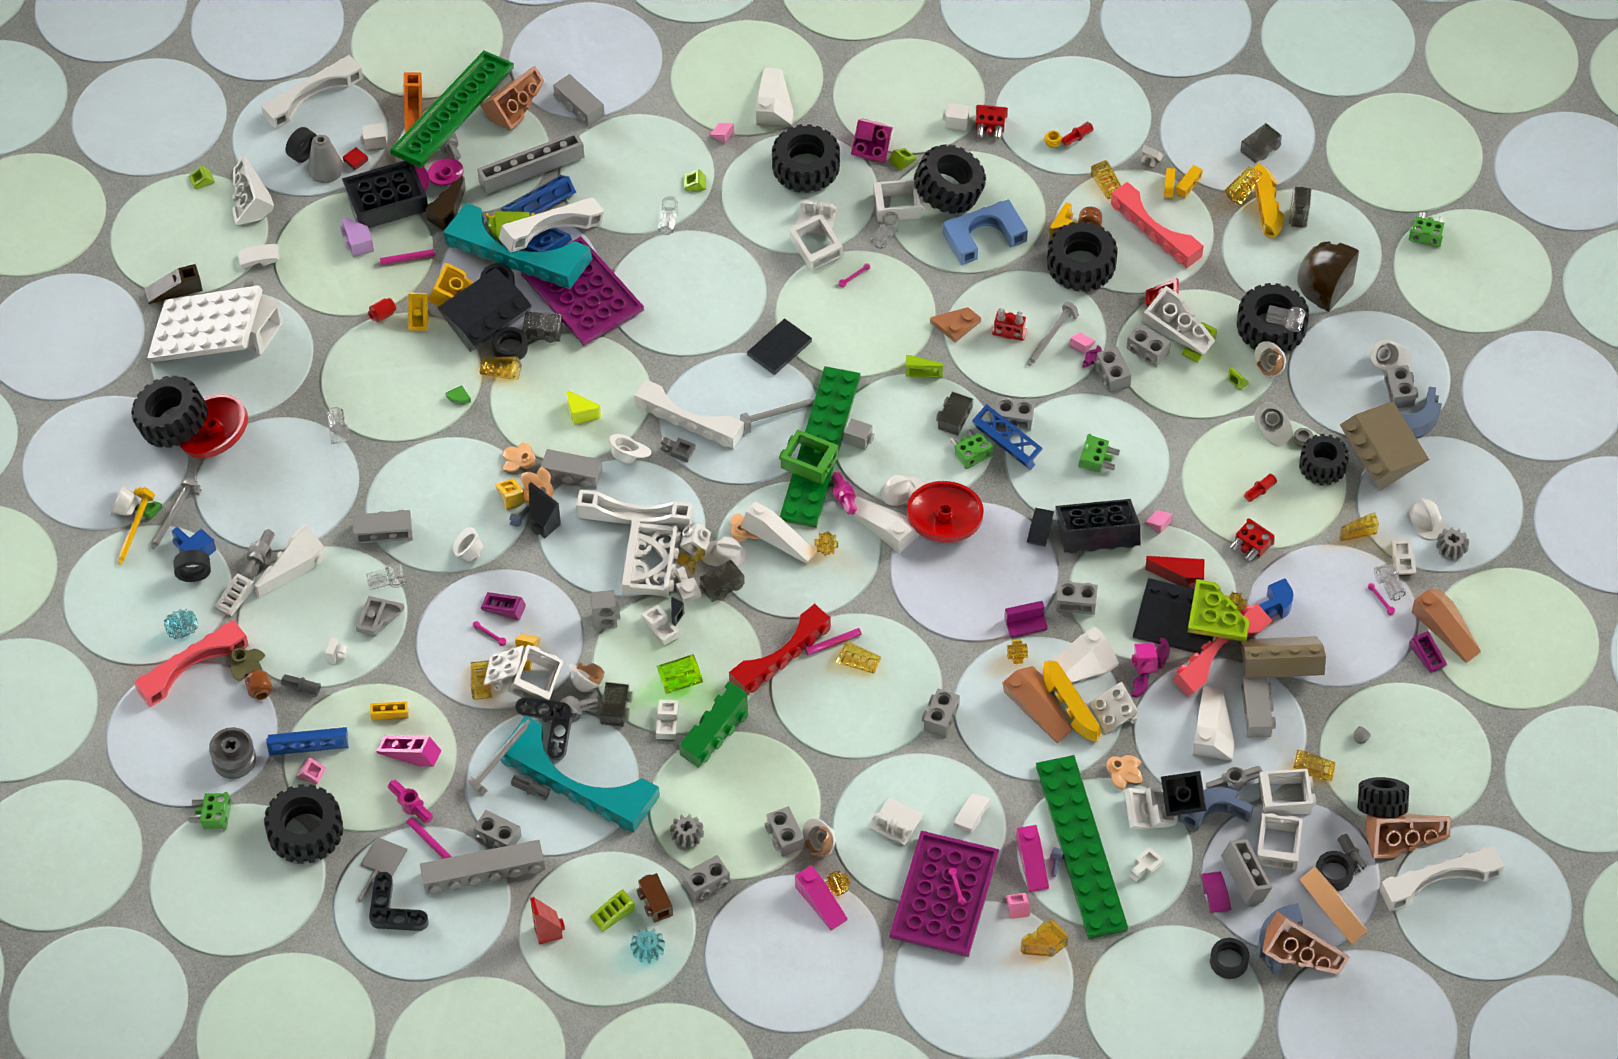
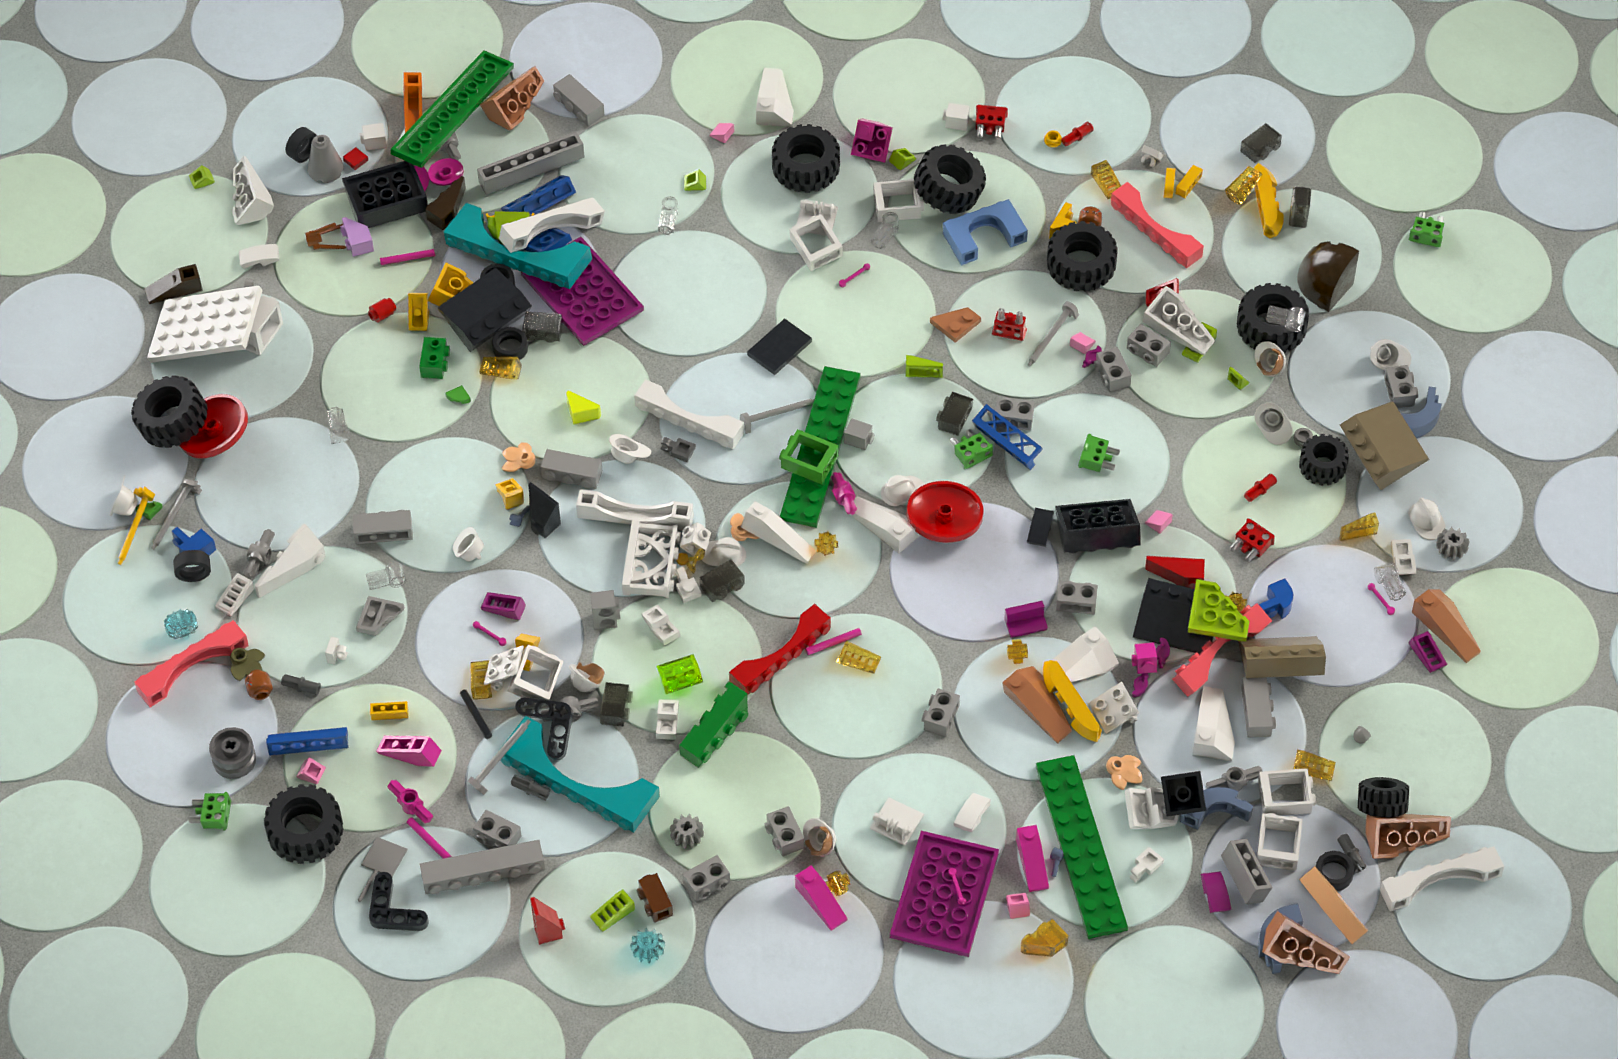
(314, 237): none -> dark orange plant
(340, 74): white arch -> none
(433, 358): none -> green brick
(476, 714): none -> black bar
(541, 480): light nougat plate -> none
(677, 610): black slope -> none
(1232, 944): black tyre -> none

